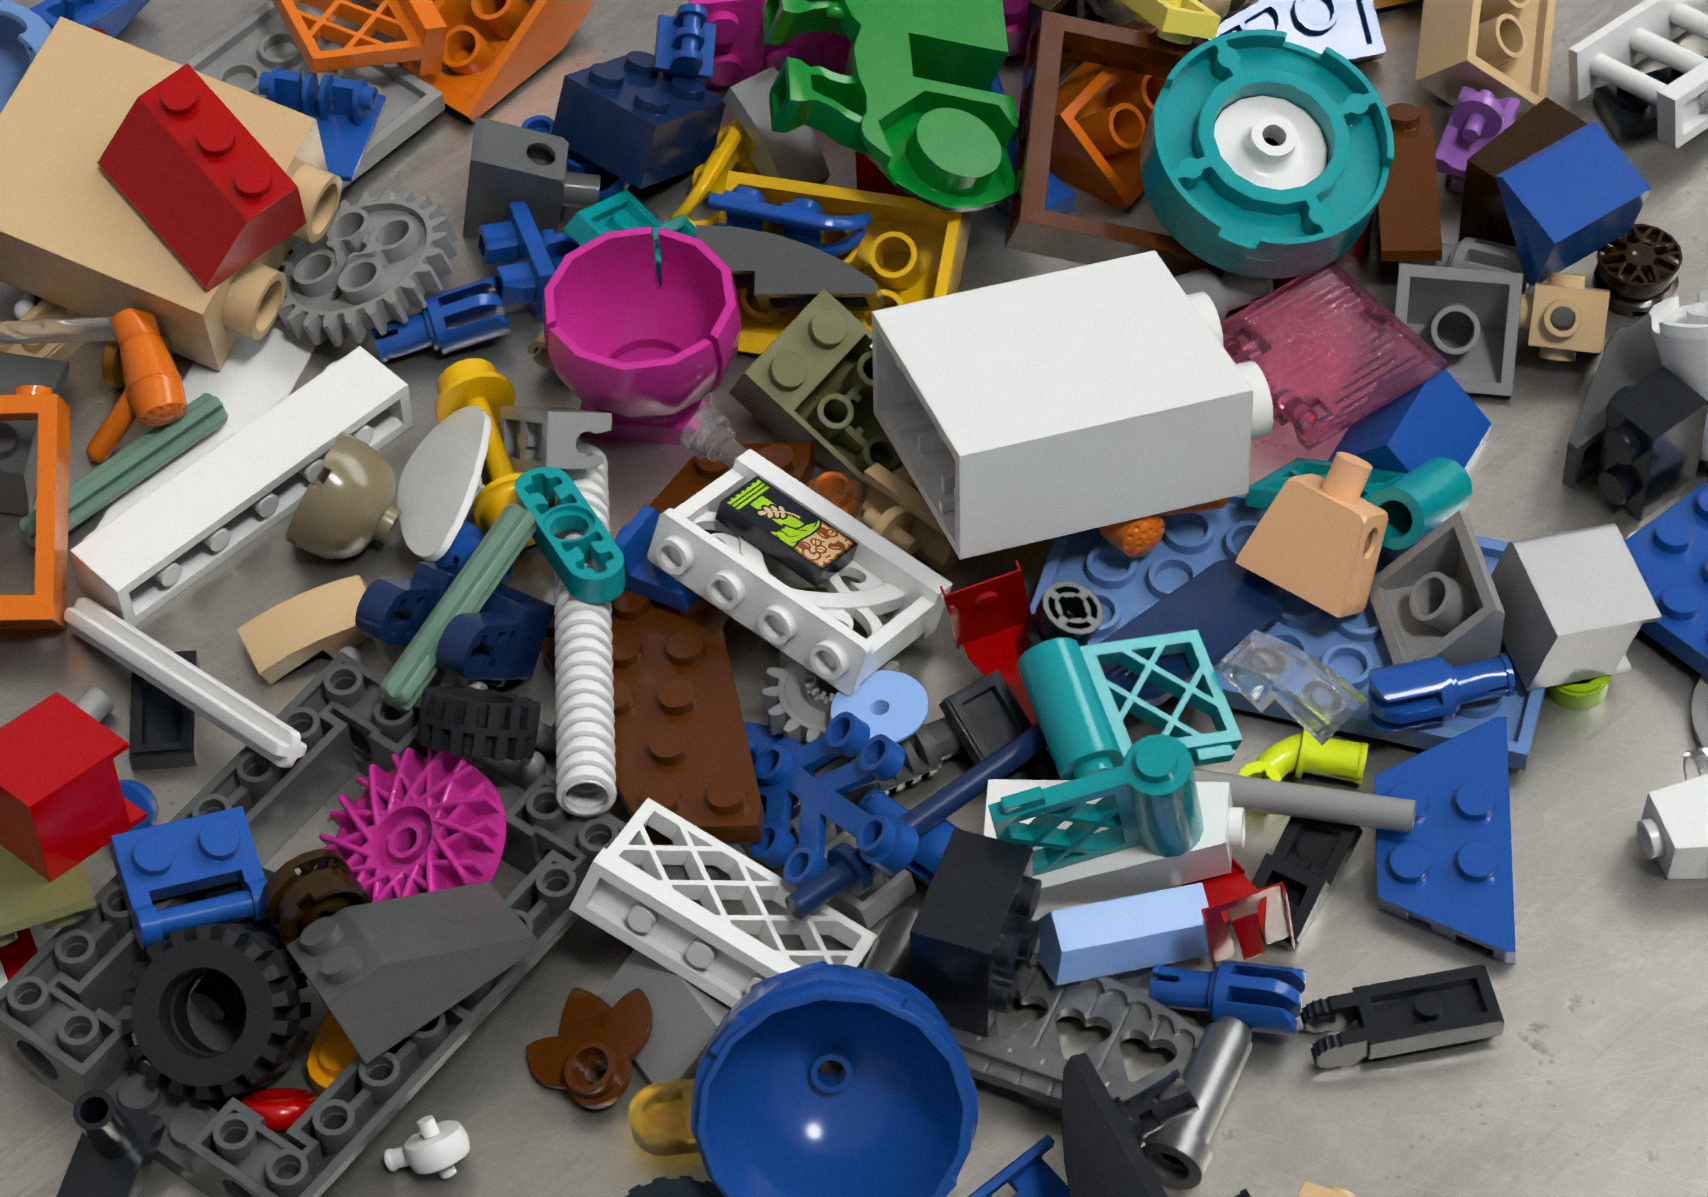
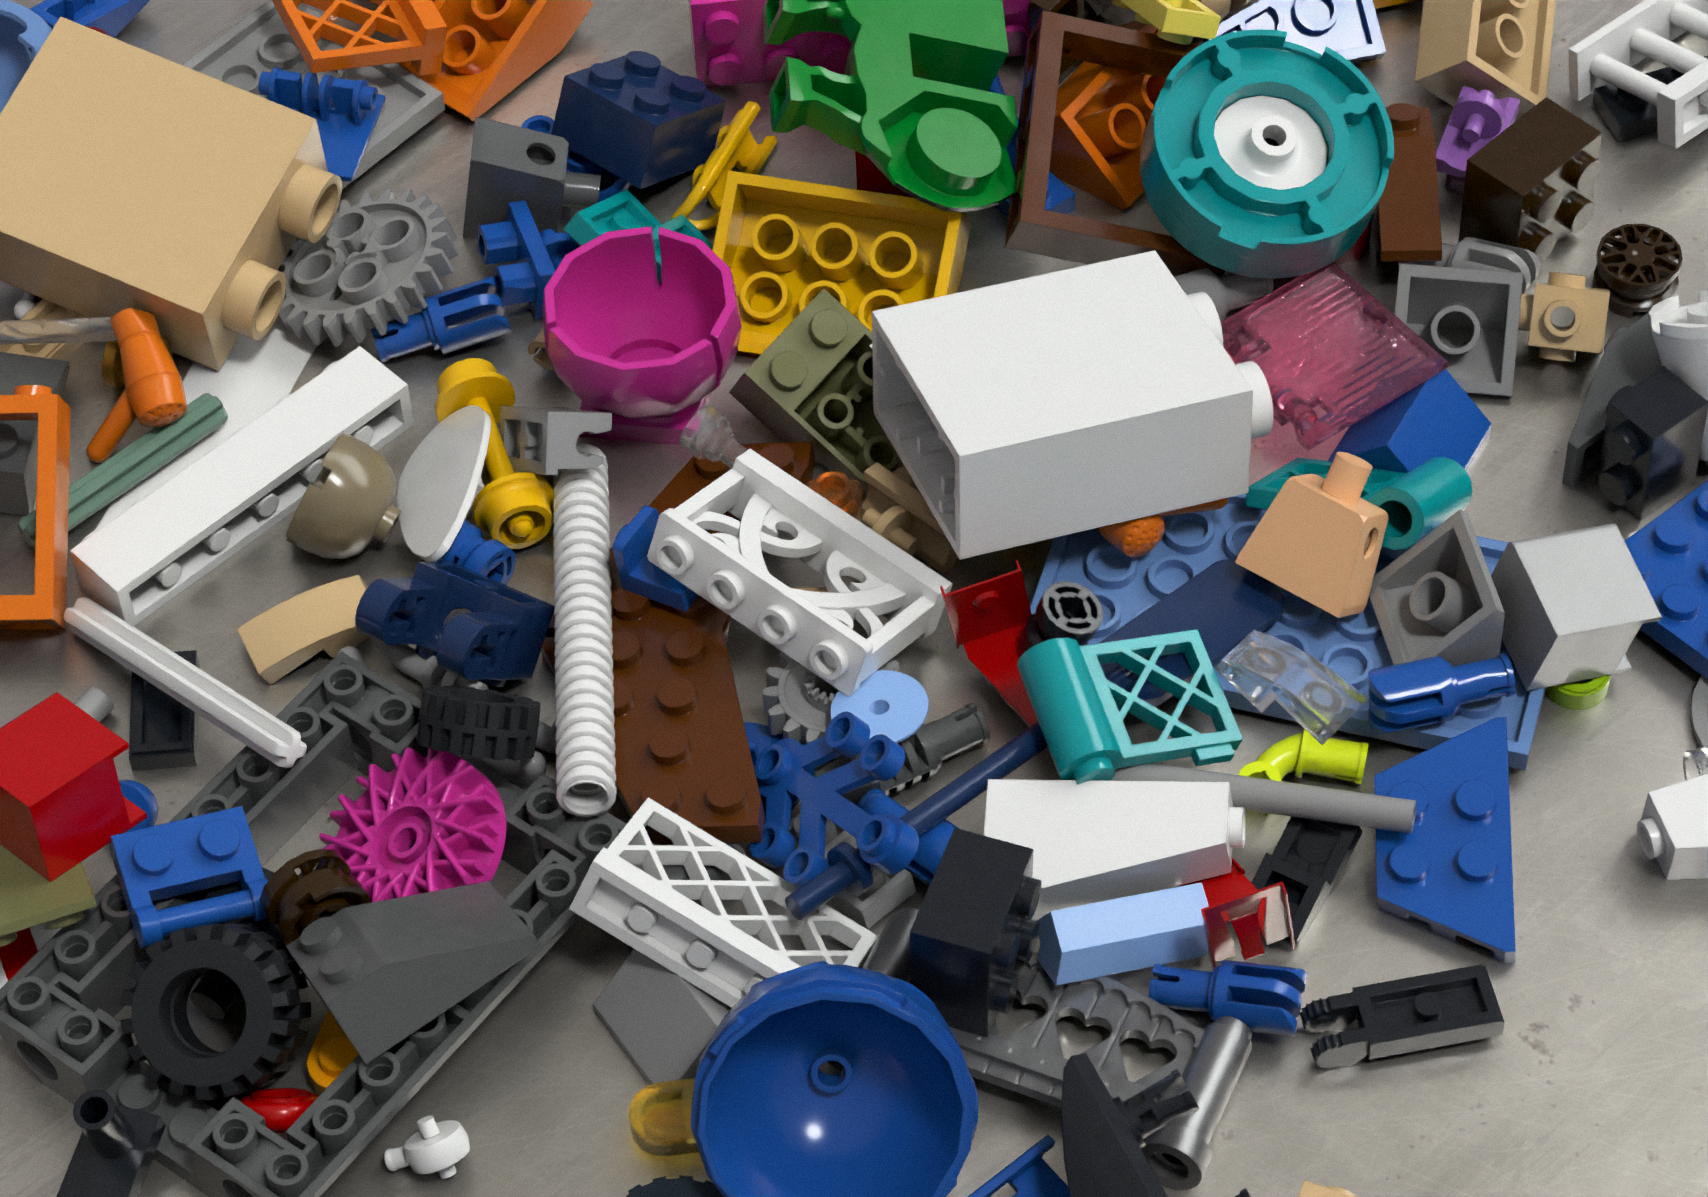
(201, 179): red slope -> none
(465, 595): sand green axle -> none
(569, 555): teal beam -> none
(592, 1040): reddish brown plate -> none
(685, 43): blue arm -> none
(776, 154): light grey slope -> none
(786, 531): tile -> none
(788, 272): dark grey slope -> none
(801, 218): blue piece -> none
(989, 717): black tile -> none
(1143, 803): teal piece -> none
(1570, 200): blue slope -> none

